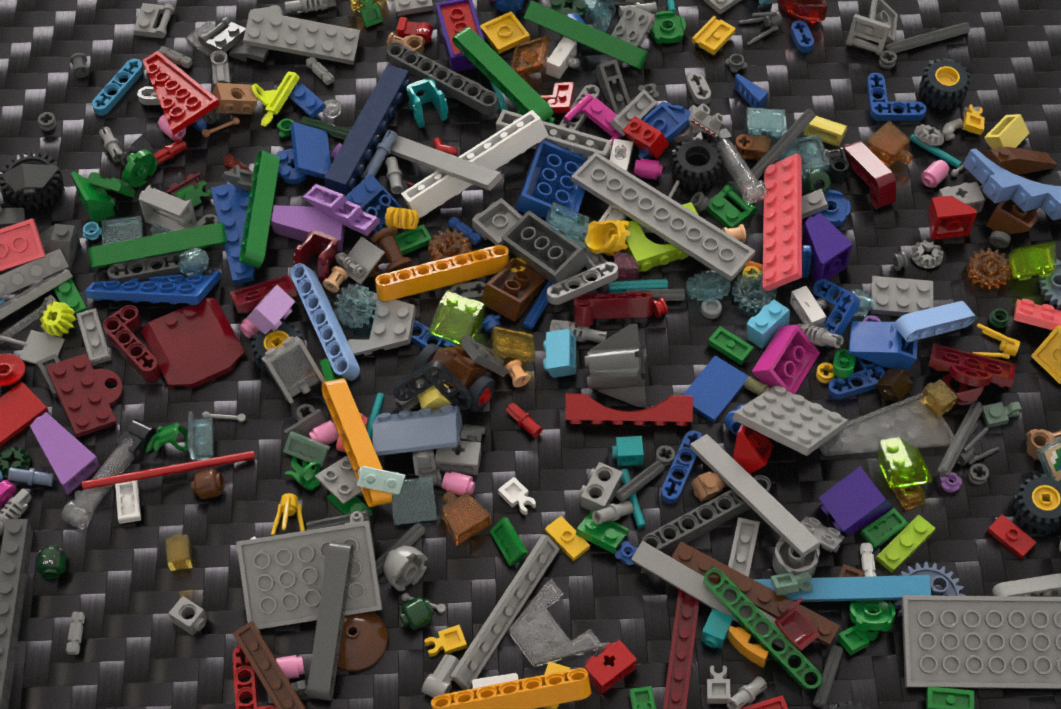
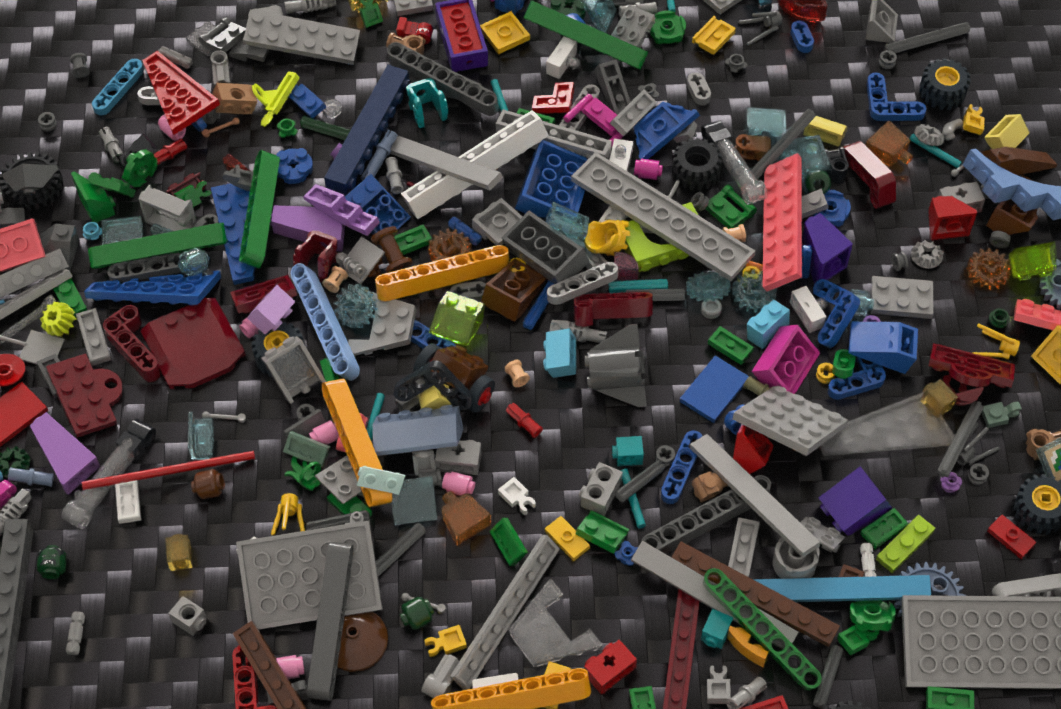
(149, 17): light grey plate -> none
(168, 435): green piece -> none
(310, 150): blue tile -> none
(320, 70): light grey axle -> none
(401, 218): yellow gear -> none
(404, 566): light grey cylinder -> none
(438, 144): red arm -> none
(473, 432): dark grey slope -> none
(484, 356): dark grey plate -> none
(489, 322): blue plate -> none
(501, 74): green beam -> none
(513, 344): clear yellow plate -> none
(530, 55): clear orange plate -> none
(612, 512): light grey pin -> none
(646, 137): red brick -> none
(660, 307): red bush -> none
(672, 409): red arch -> none
(703, 122): light grey hips -> none
(750, 92): blue slope -> none
(788, 583): sand green plate -> none
(796, 626): dark red piece -> none
(821, 336): light grey hinge -> none
(870, 30): light grey plate -> none
(894, 384): dark brown brick -> none
(902, 463): clear neon green slope -> none
(912, 498): clear orange slope -> none
(934, 321): light blue beam -> none
(935, 173): bright pink brick -> none

